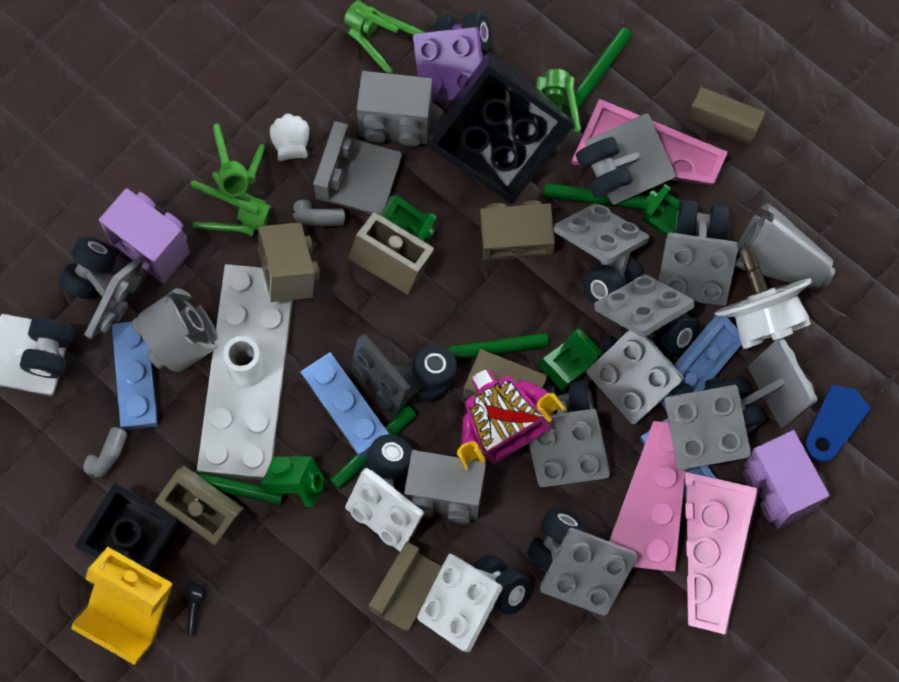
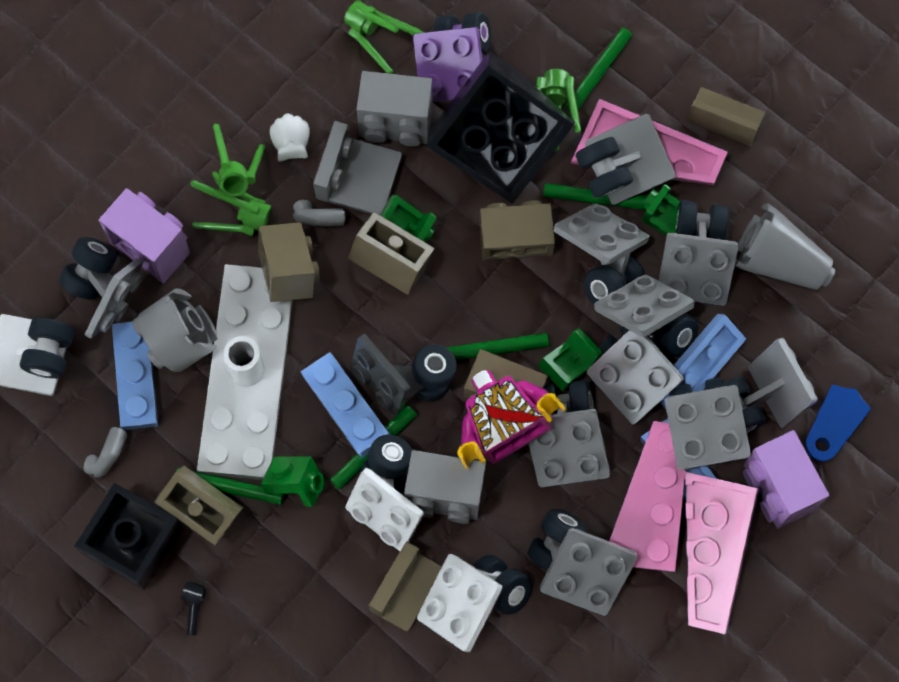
(123, 606): yellow panel -> none
(767, 311): white piece -> none

